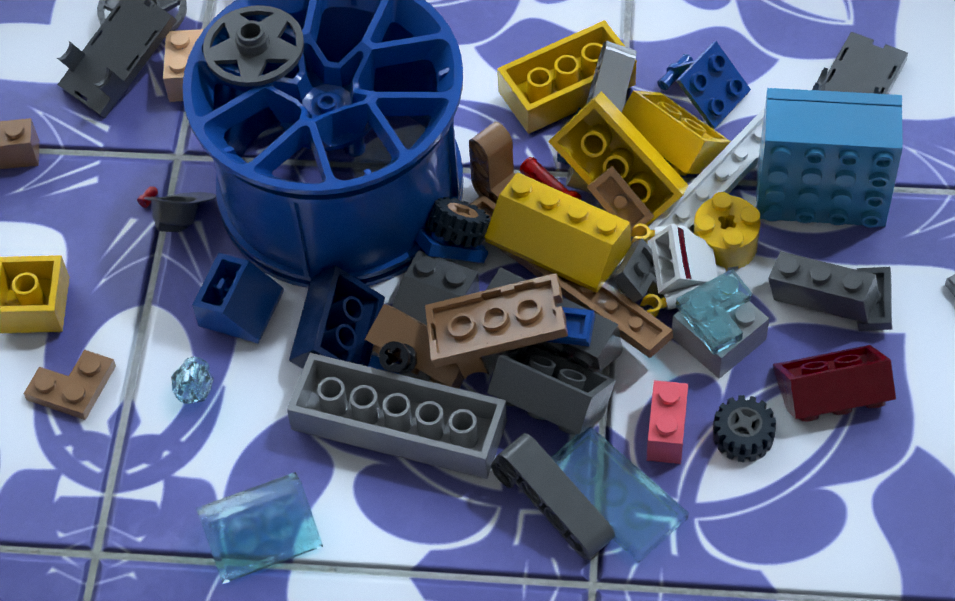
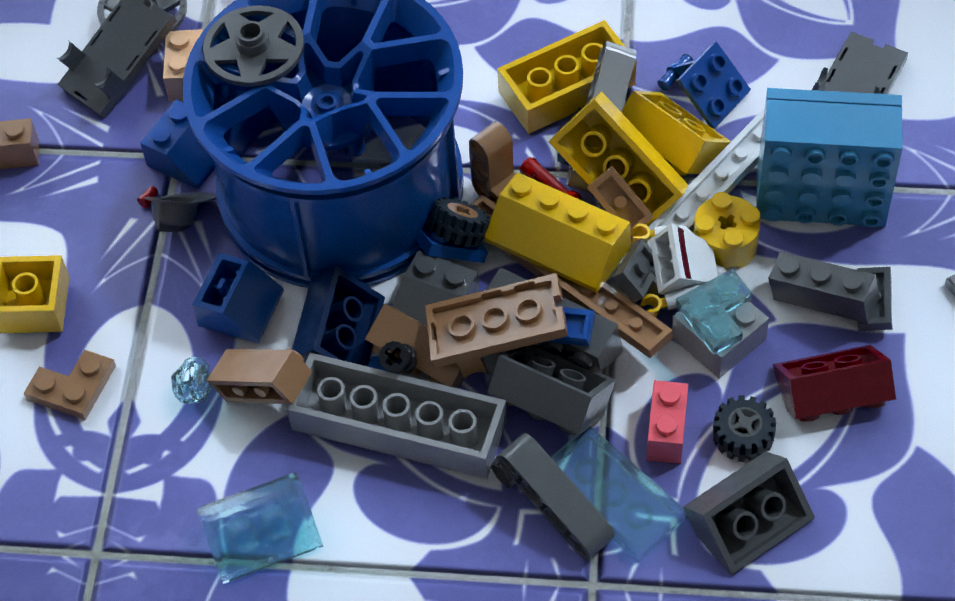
(175, 149): none -> blue slope
(260, 376): none -> medium nougat brick
(749, 511): none -> dark grey slope

